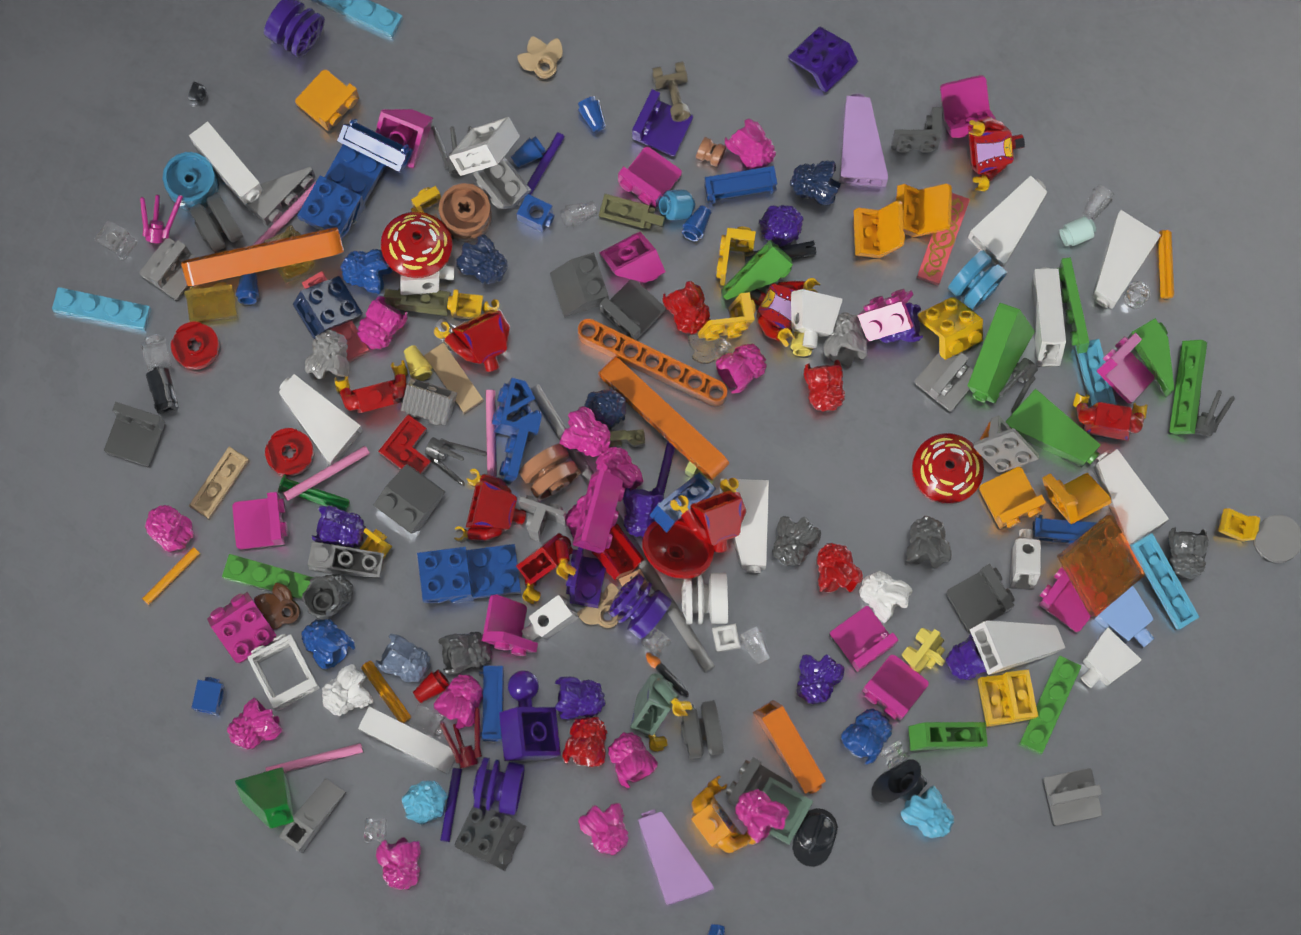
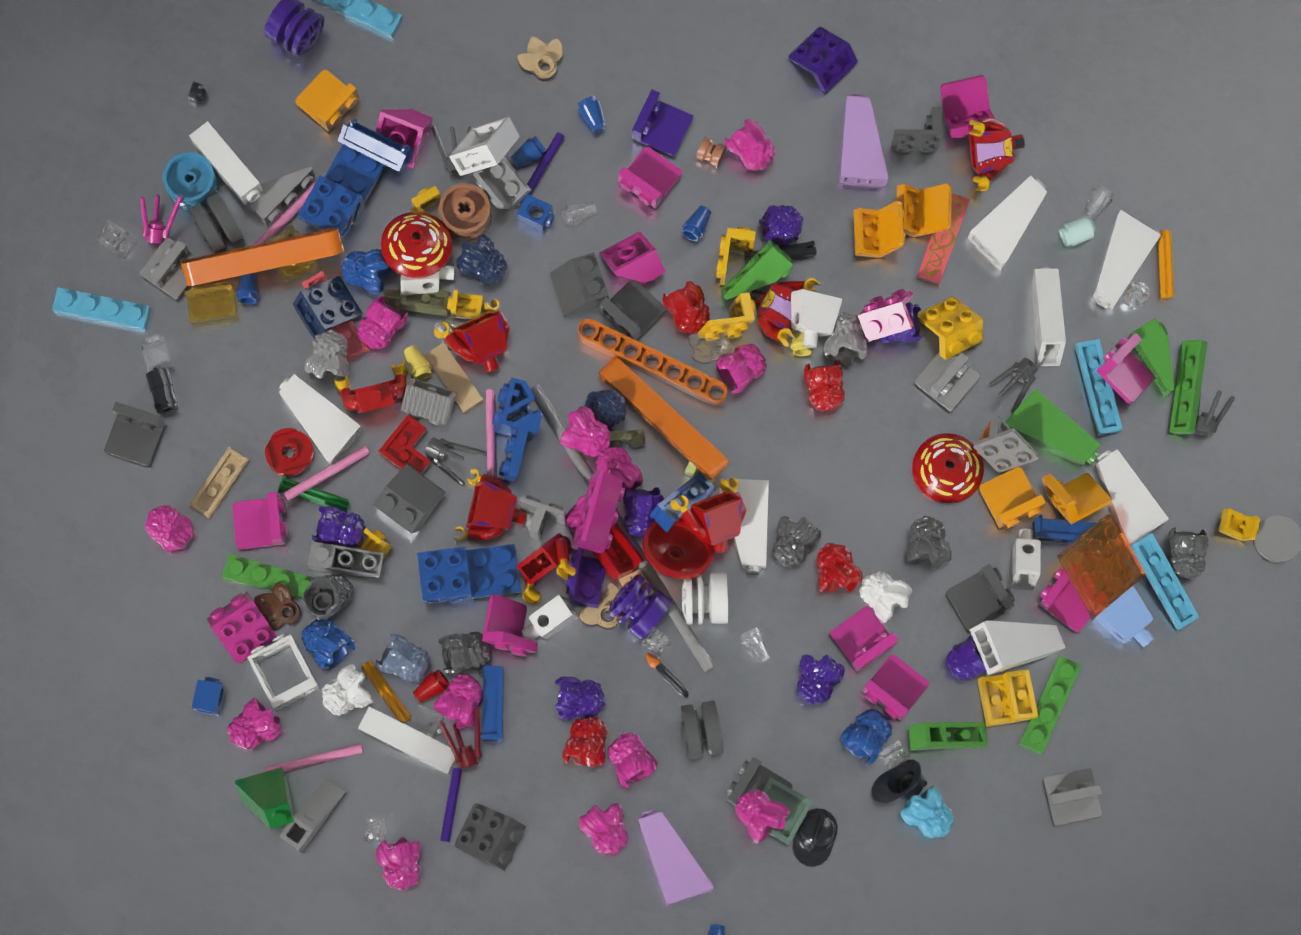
(171, 575): light orange bar -> none
(183, 340): red plate -> none
(424, 802): medium azure hair -> none
(499, 786): dark purple wheel -> none
(527, 730): dark purple brick -> none
(549, 471): nougat wheel -> none
(629, 212): olive hinge -> none
(652, 707): sand green torso -> none
(665, 467): dark purple bar -> none
(676, 204): dark azure head -> none
(679, 110): dark tan bar -> none
(714, 821): light orange torso -> none
(726, 638): white tile -> none
(740, 183): blue container -> none
(790, 746): orange slope -> none
(816, 182): dark blue hair -> none
(929, 652): light yellow hips -> none
(980, 283): dark azure wheel -> none
(1000, 352): bright green slope -> none
(1074, 314): bright green plate -> none
(1108, 660): white torso -> none
(1109, 419): red torso -> none

